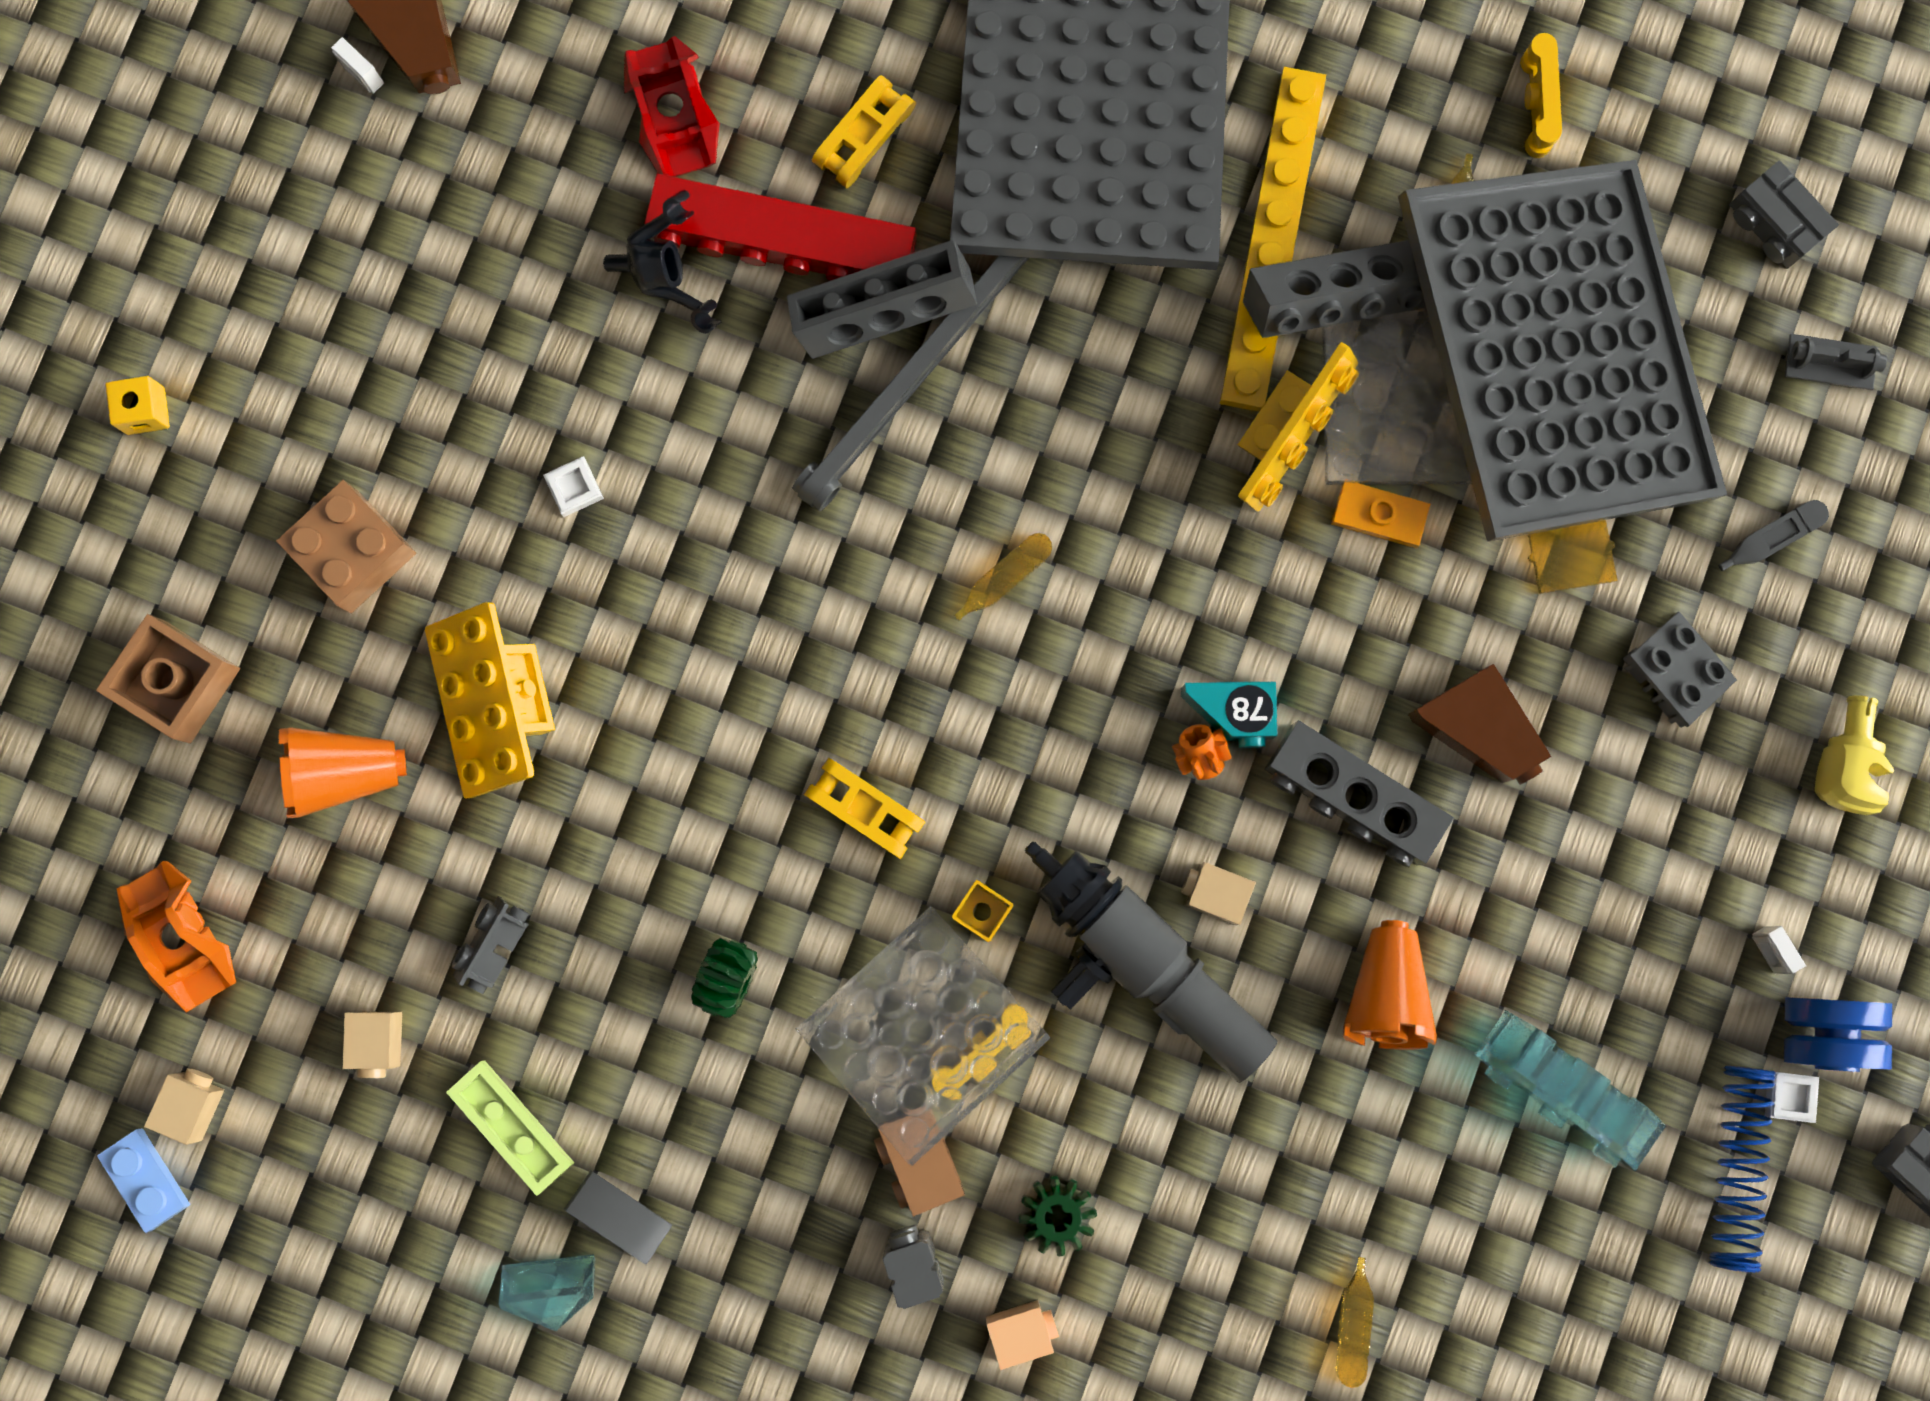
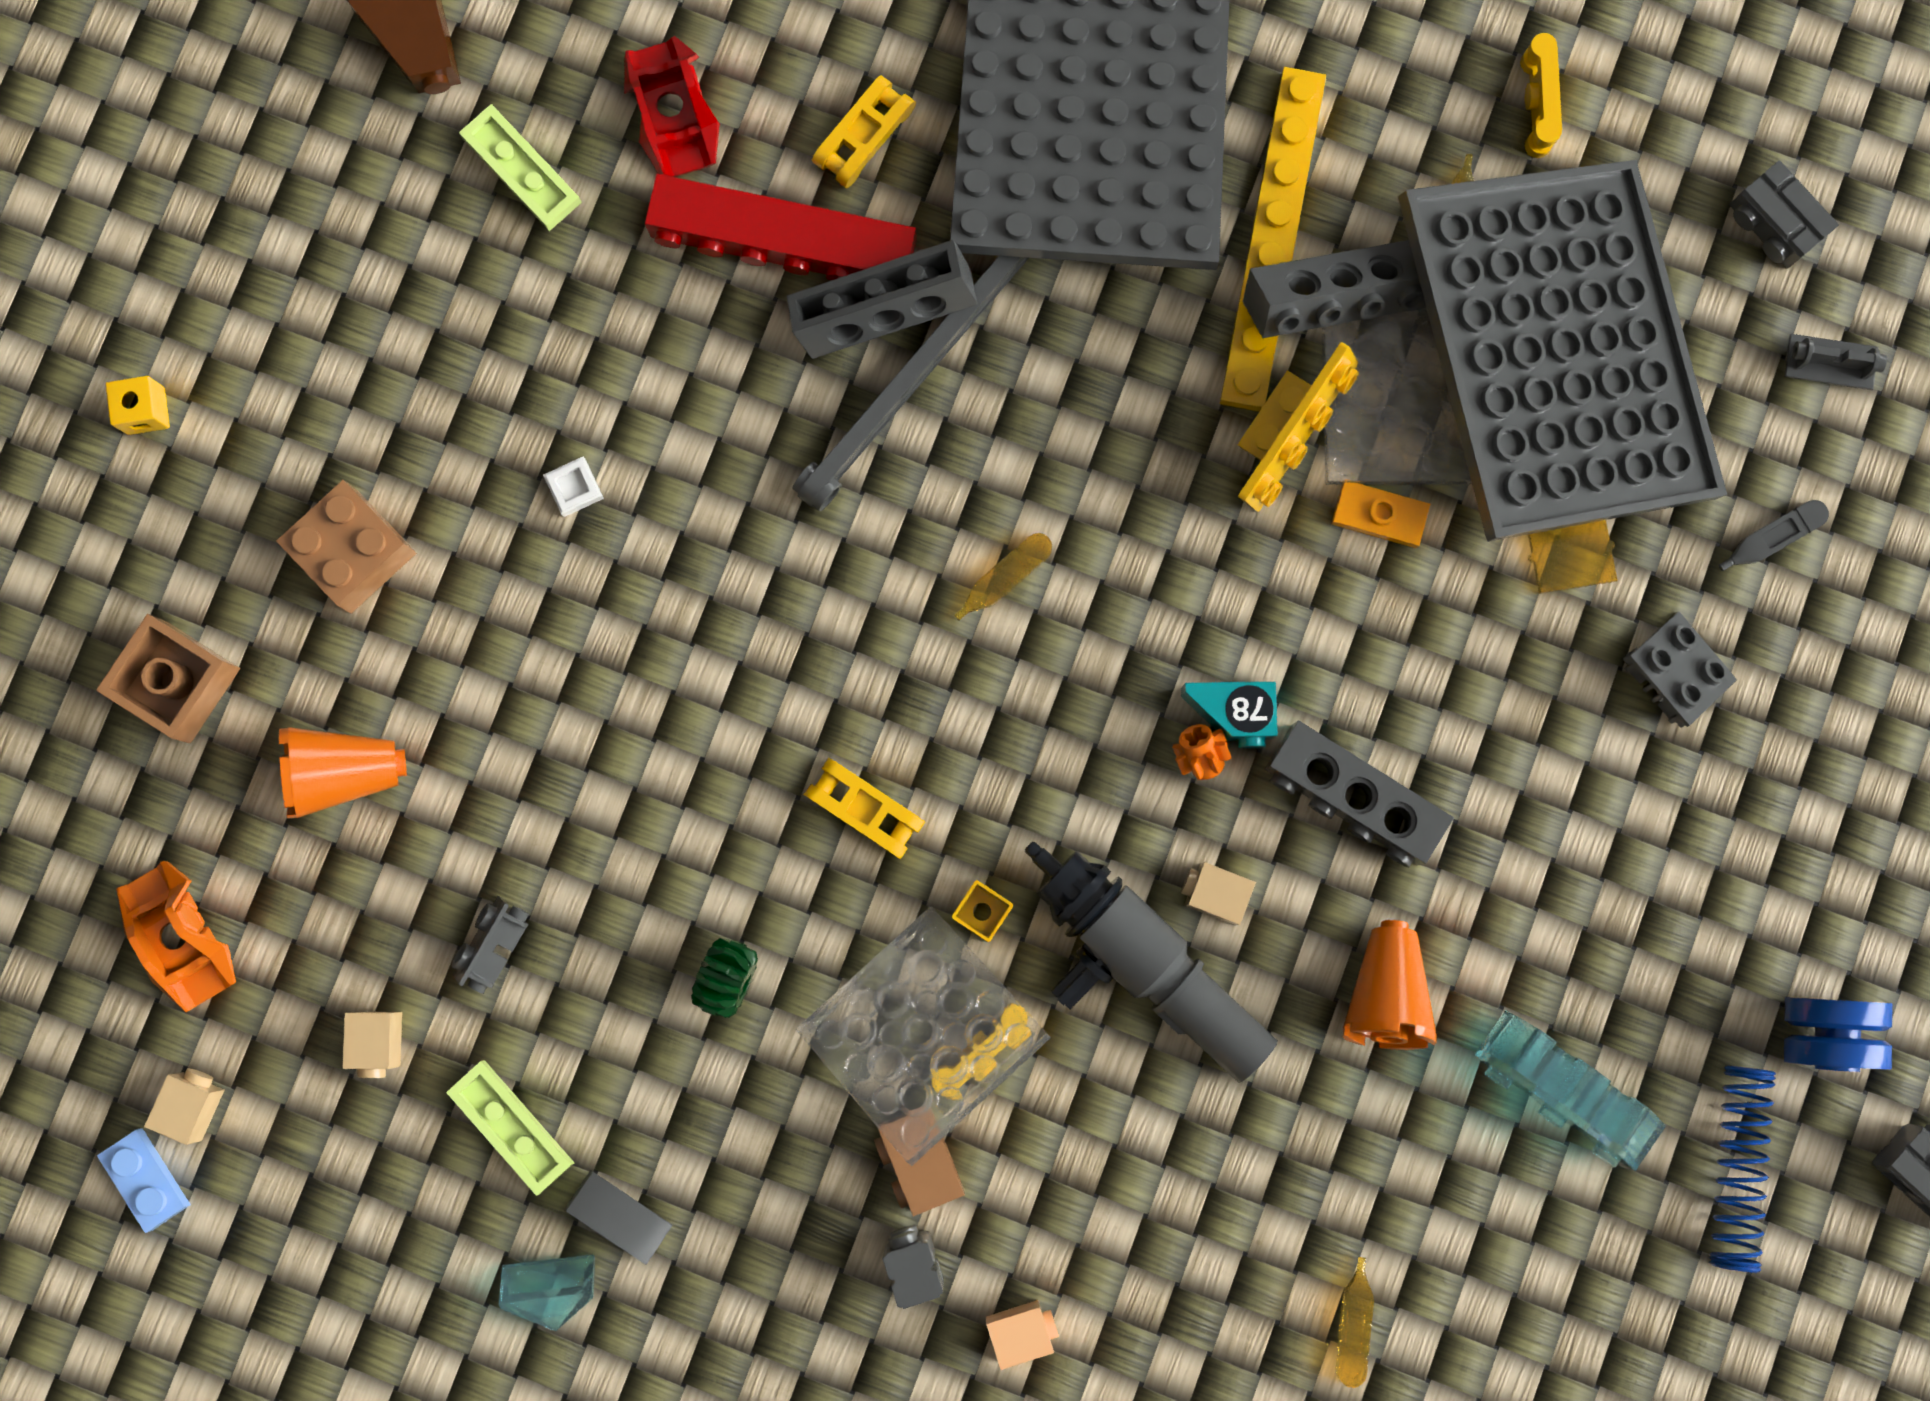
(357, 65): white tile -> none
(488, 698): yellow bracket -> none
(520, 167): none -> yellowish green plate
(658, 265): black piece -> none
(1045, 1225): dark green gear -> none
(1485, 727): reddish brown slope -> none
(1778, 950): white tile -> none
(1793, 1097): white tile -> none
(1849, 758): light yellow piece -> none

